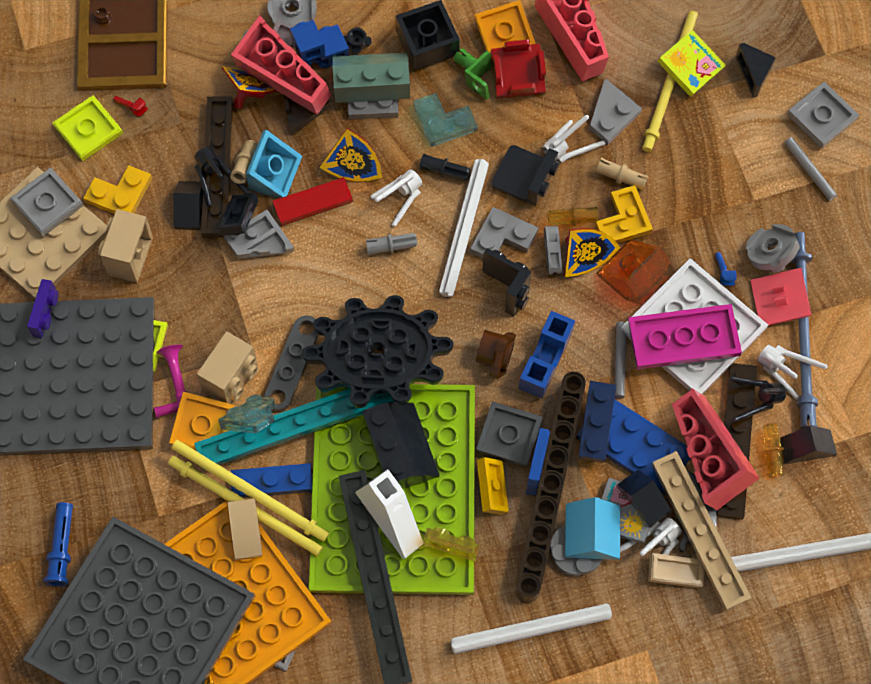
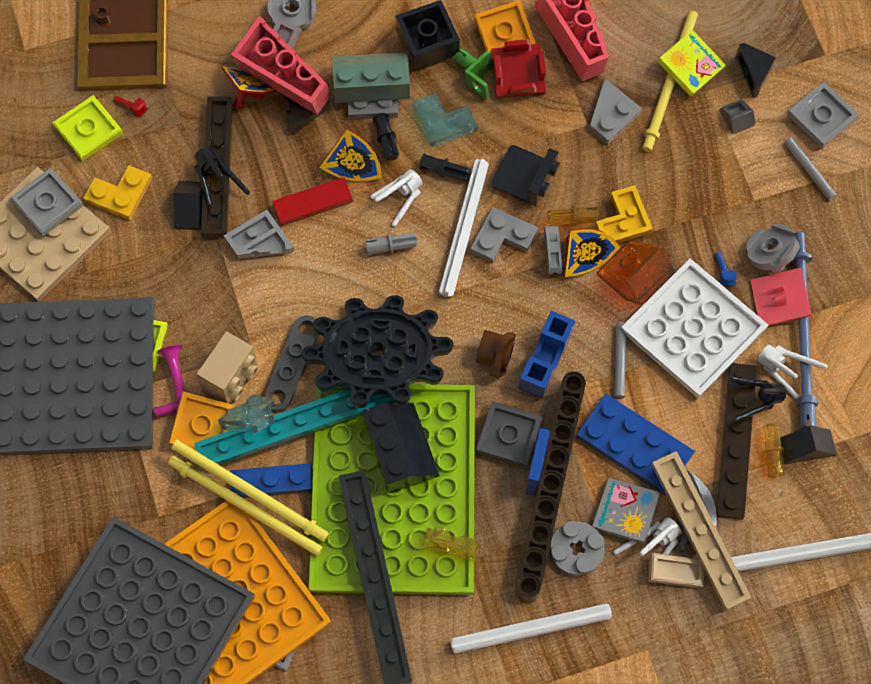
(40, 316): dark purple plate -> none
(59, 556): blue pin -> none
(126, 245): tan brick -> none
(238, 214): black plate -> none
(243, 161): tan pin -> none
(245, 529): tan slope -> none
(272, 166): medium azure slope -> none
(320, 45): blue brick -> none
(360, 34): black plate -> none
(386, 136): none -> black axle
(392, 512): white slope -> none
(492, 486): yellow plate -> none
(511, 274): black bracket -> none
(559, 144): white plant -> none
(592, 529): medium azure slope -> none
(597, 421): dark blue plate -> none
(621, 174): tan pin -> none
(644, 497): black slope -> none
(684, 336): dark pink plate -> none
(714, 453): coral wedge -> none
(738, 116): none -> flat silver slope

